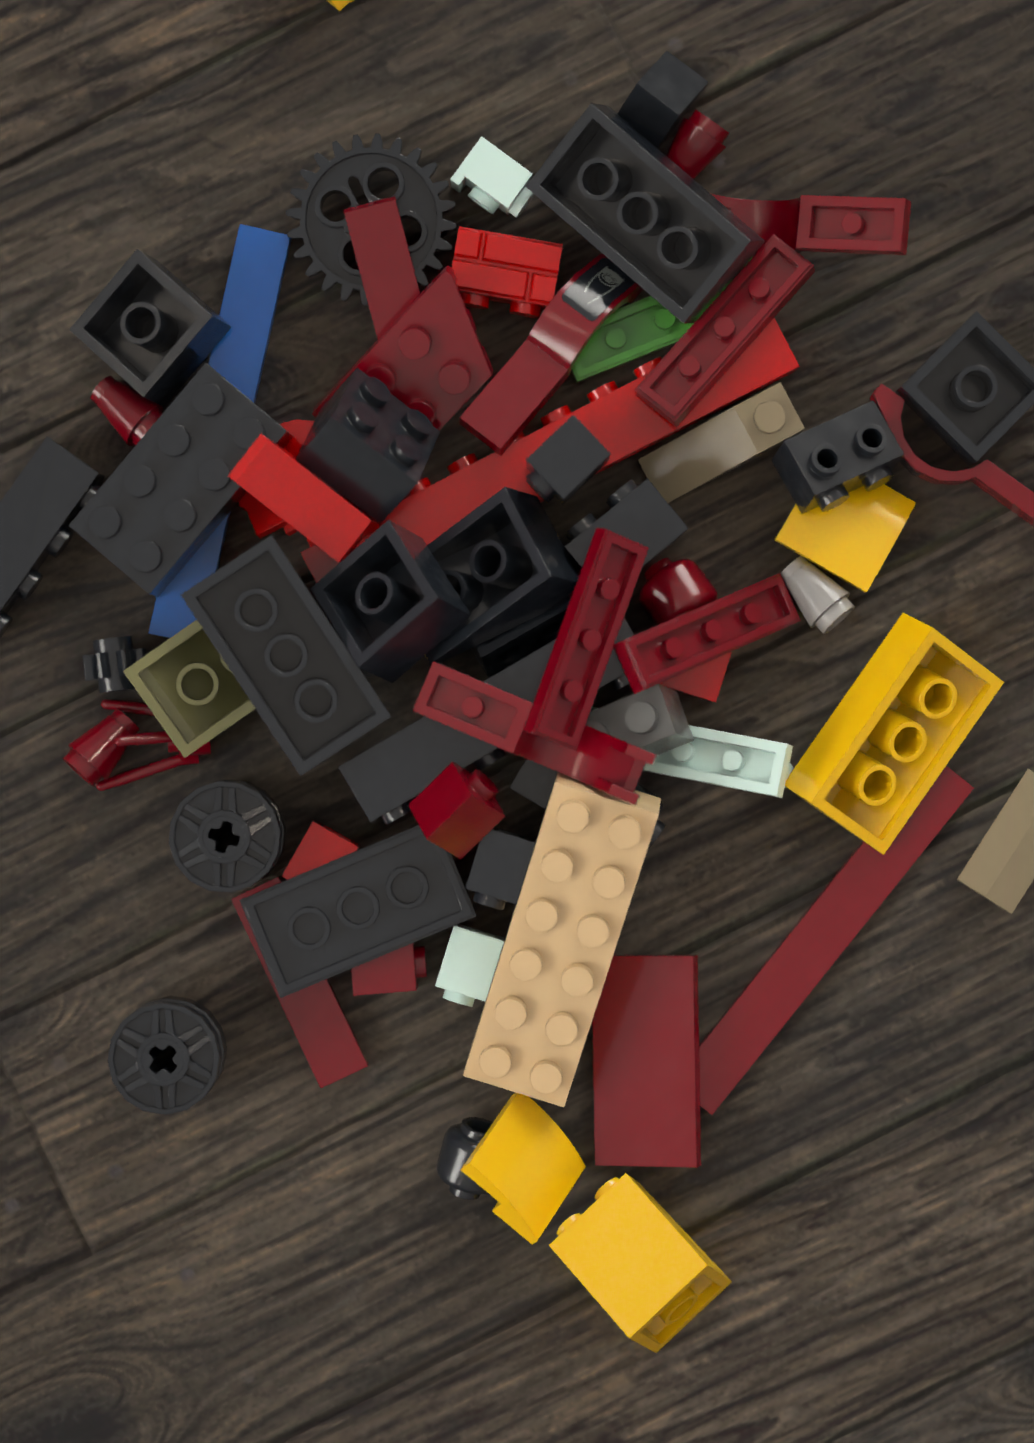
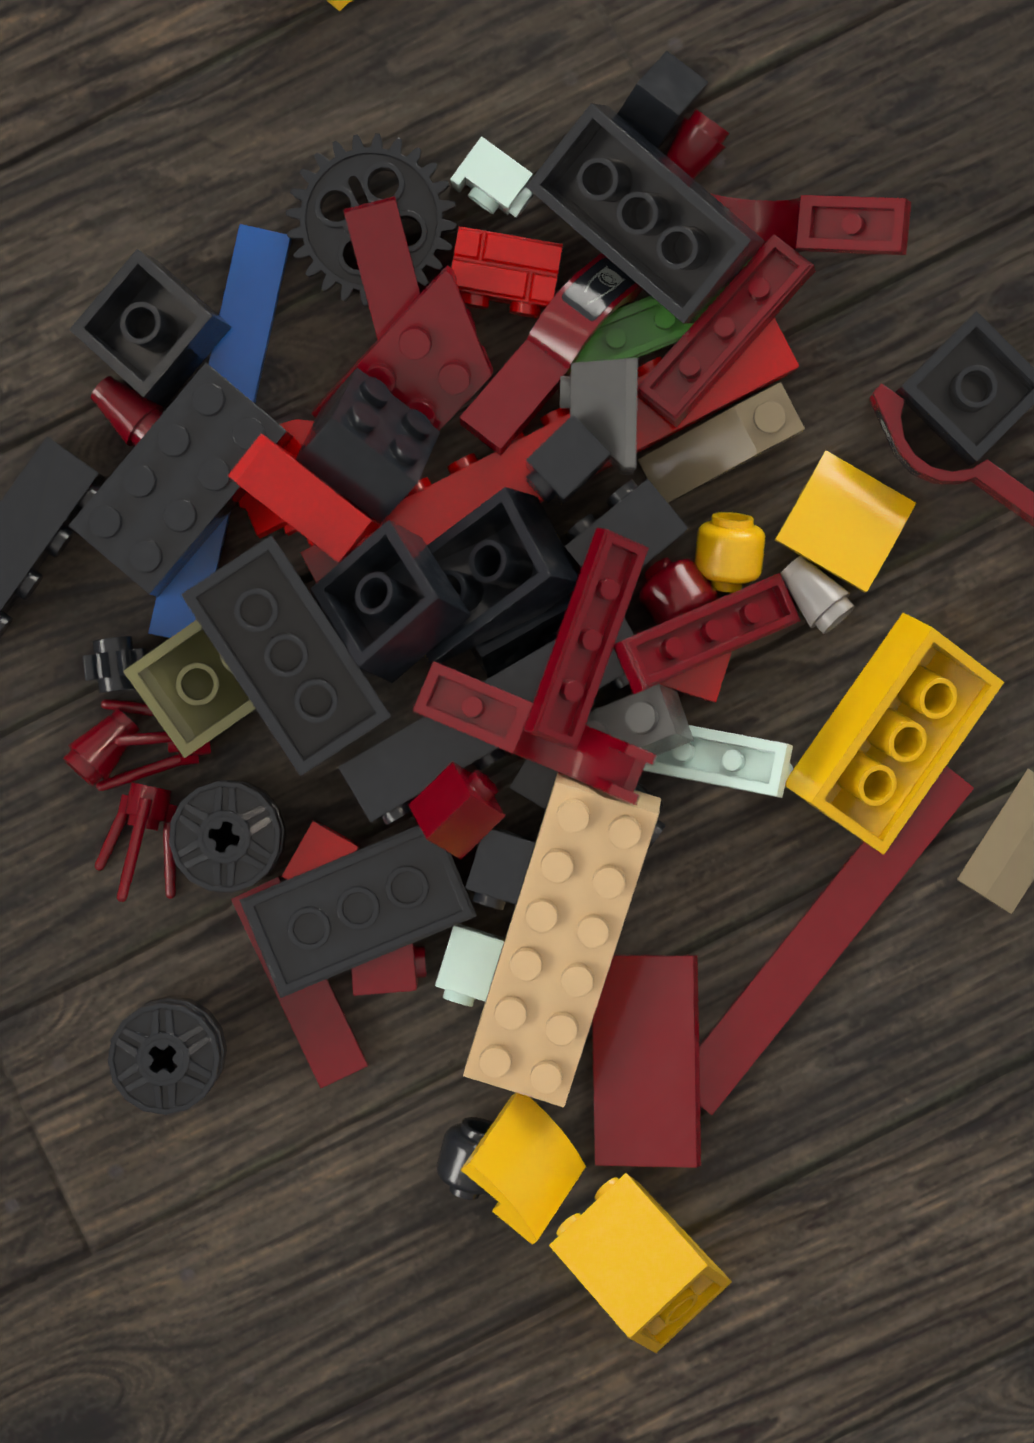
(145, 809): none -> dark red plant
(606, 403): none -> dark grey slope
(730, 550): none -> yellow head
(838, 458): black brick -> none

